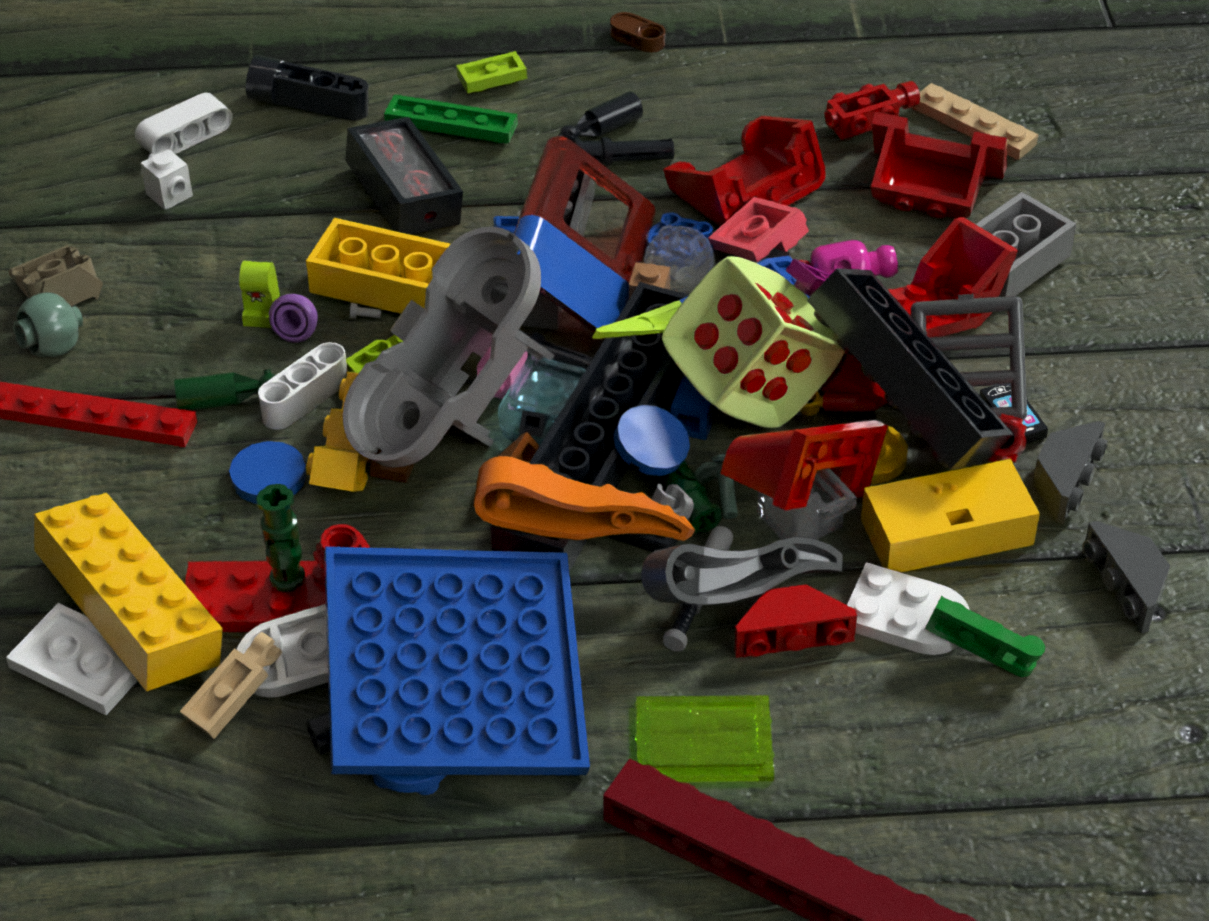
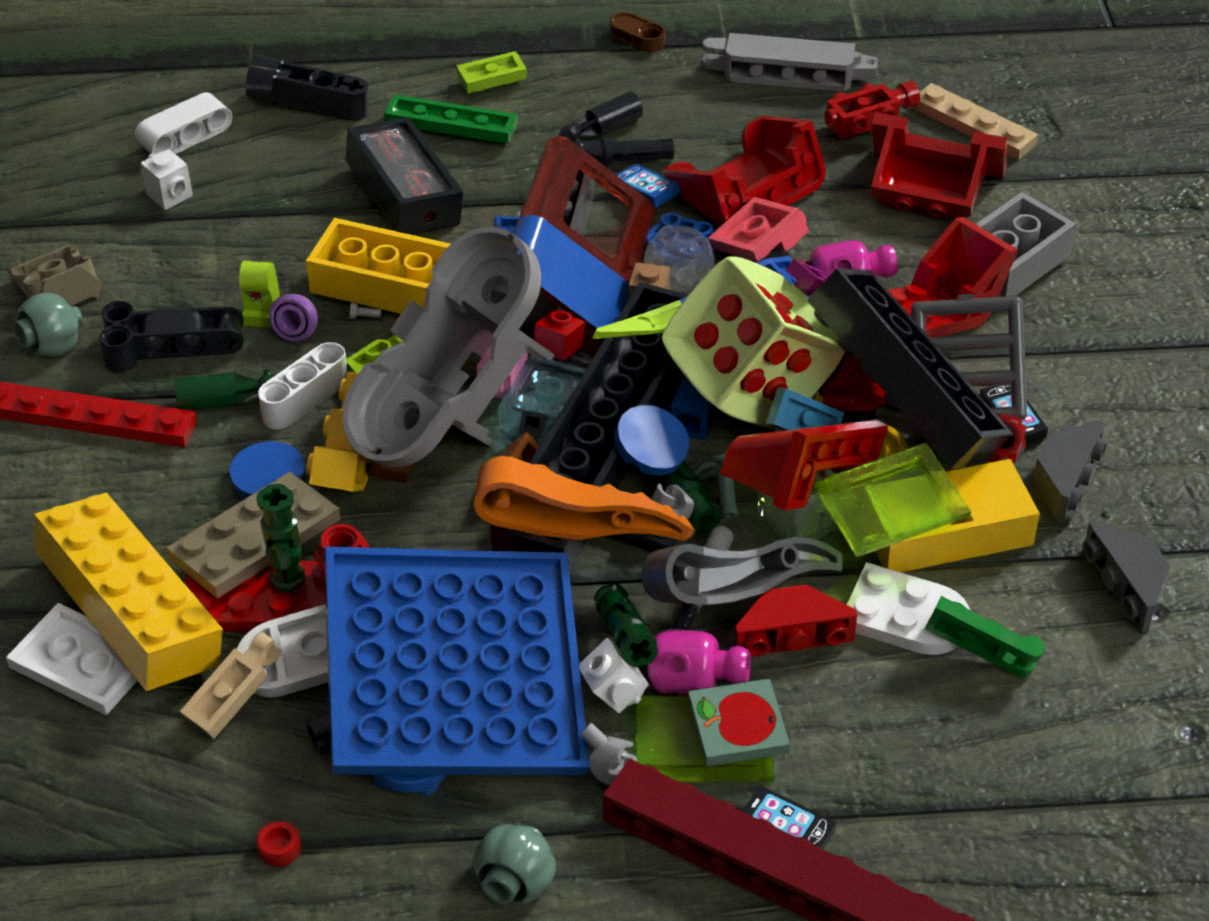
(166, 333): none -> black piece
(232, 544): none -> dark tan plate
(278, 844): none -> red tile
(514, 857): none -> sand green plant
(560, 333): none -> red plate
(608, 754): none -> light grey piece
(612, 677): none -> white brick
(625, 625): none -> dark green piece
(650, 184): none -> tile
(694, 662): none -> dark pink piece
(738, 722): none -> tile
(788, 61): none -> light grey hinge
(791, 816): none -> tile
(797, 411): none -> dark azure plate
(892, 499): none -> clear neon green piece

